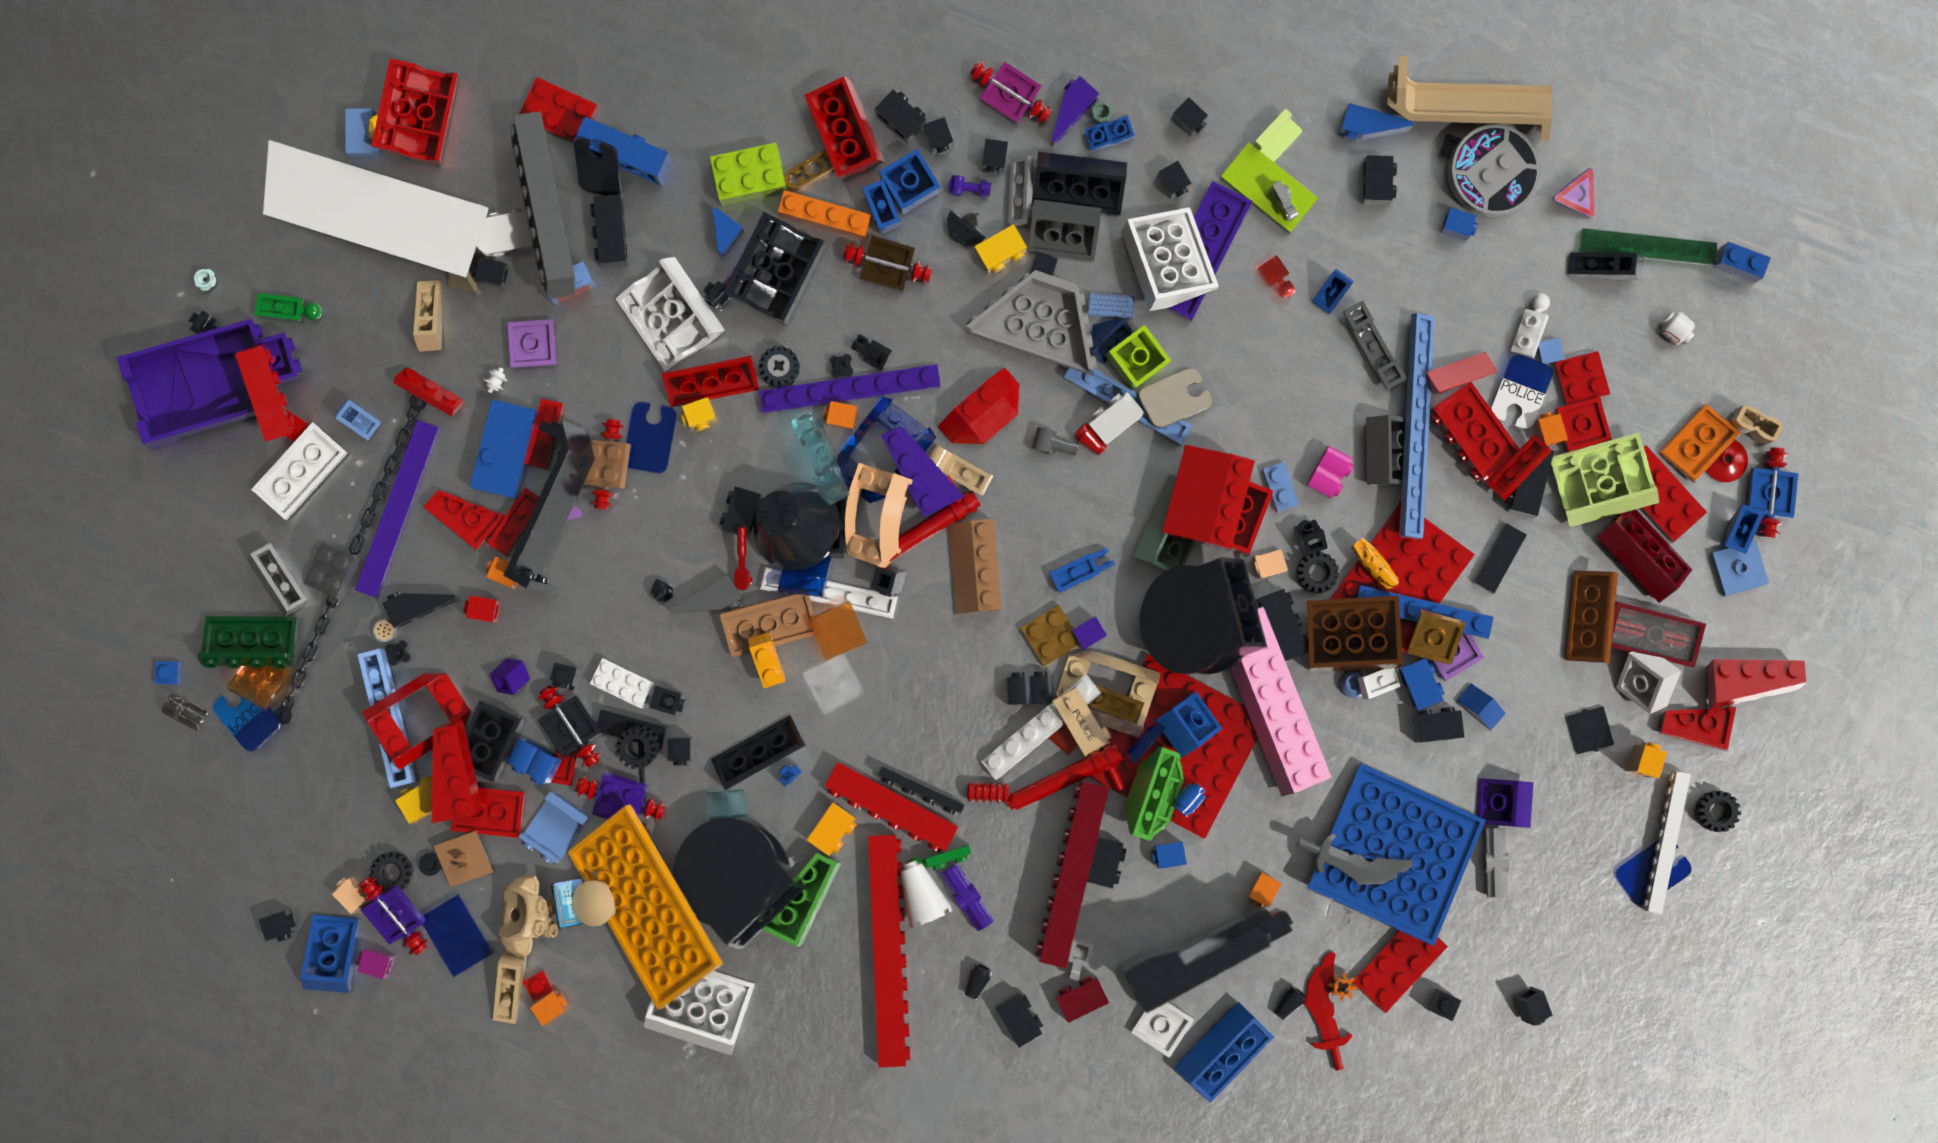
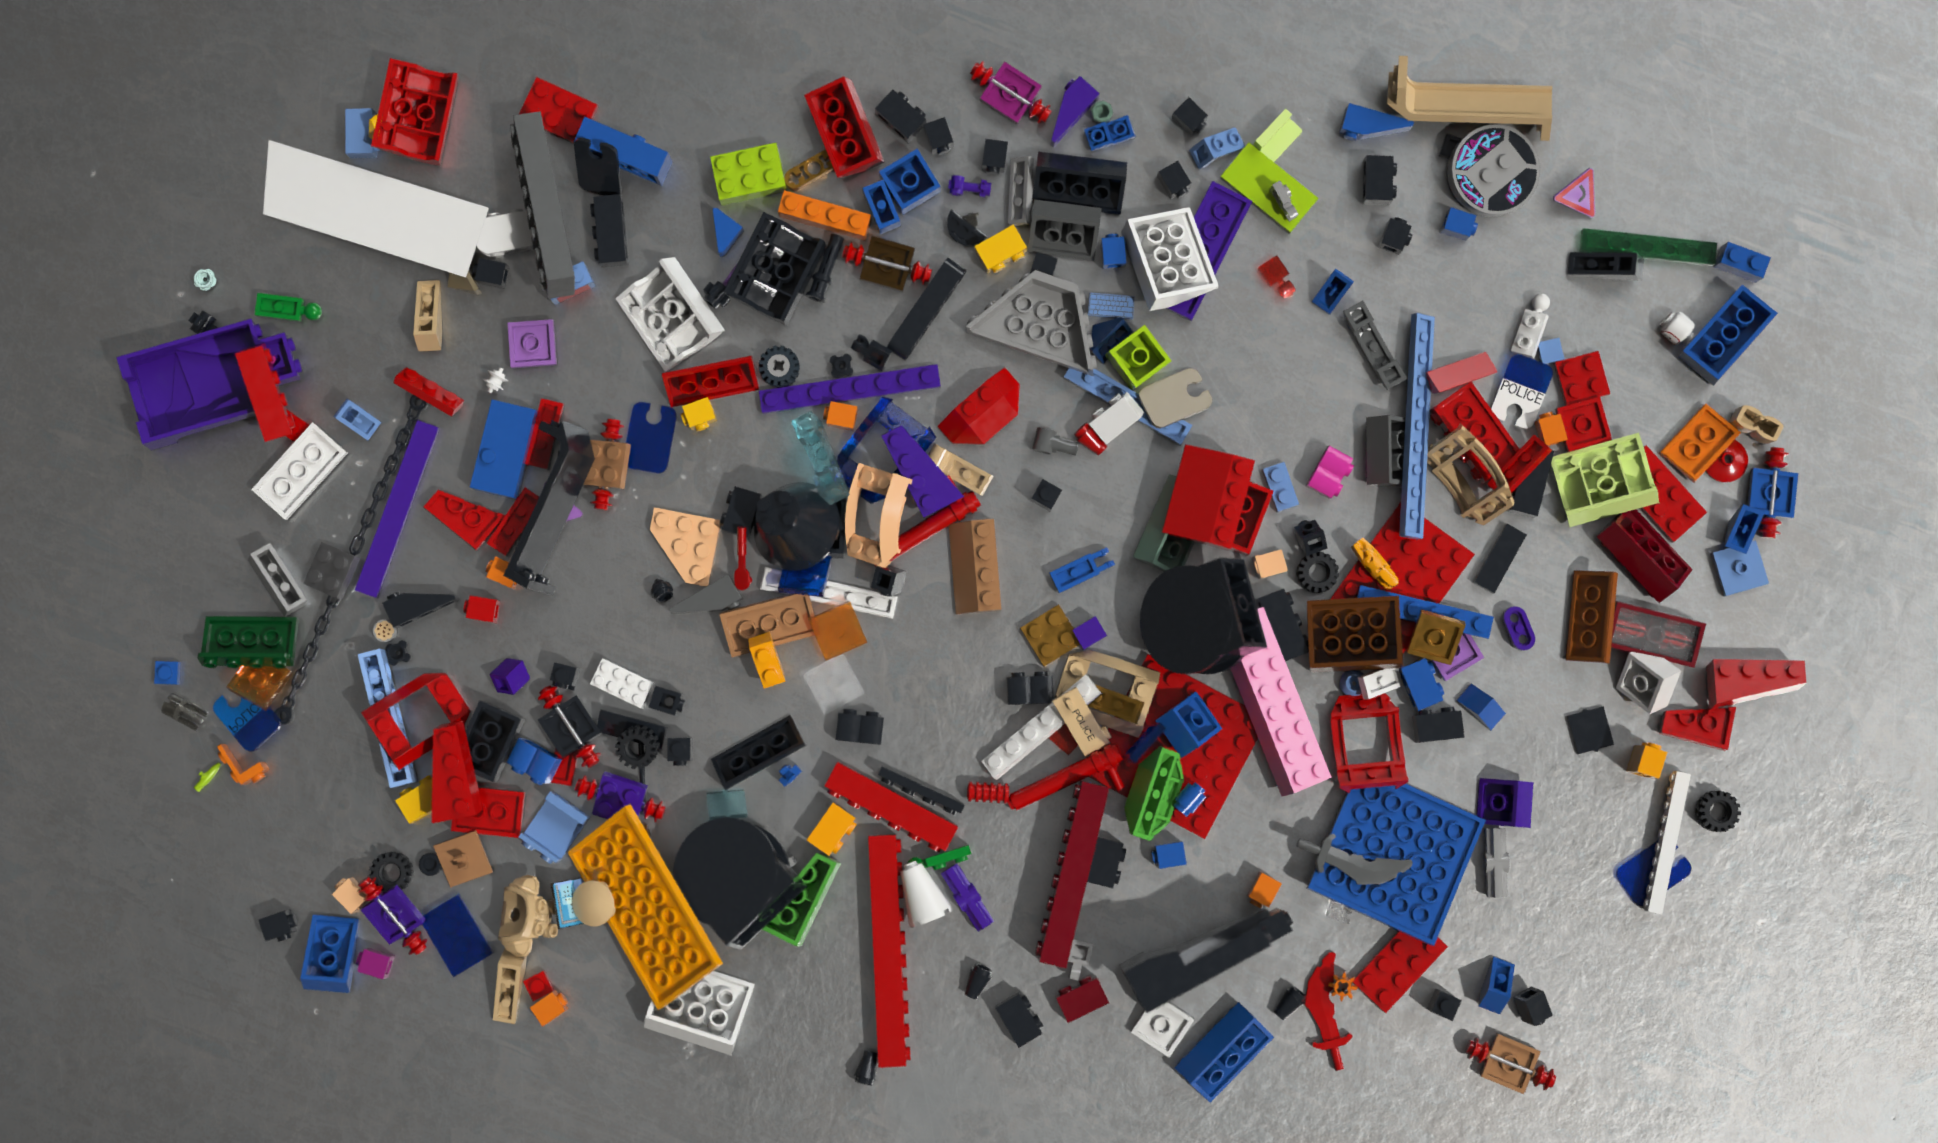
(206, 777): none -> lime helmet
(253, 774): none -> orange bracket
(688, 543): none -> light nougat plate
(822, 278): none -> black pin
(859, 727): none -> black brick
(866, 1069): none -> black cone
(926, 308): none -> black beam
(1046, 495): none -> black brick
(1113, 251): none -> blue brick
(1216, 146): none -> medium blue bracket
(1368, 774): none -> red wedge
(1396, 235): none -> black brick
(1440, 459): none -> tan wedge
(1497, 986): none -> blue slope
(1510, 1063): none -> medium nougat plate
(1520, 627): none -> dark purple plate
(1727, 335): none -> blue brick

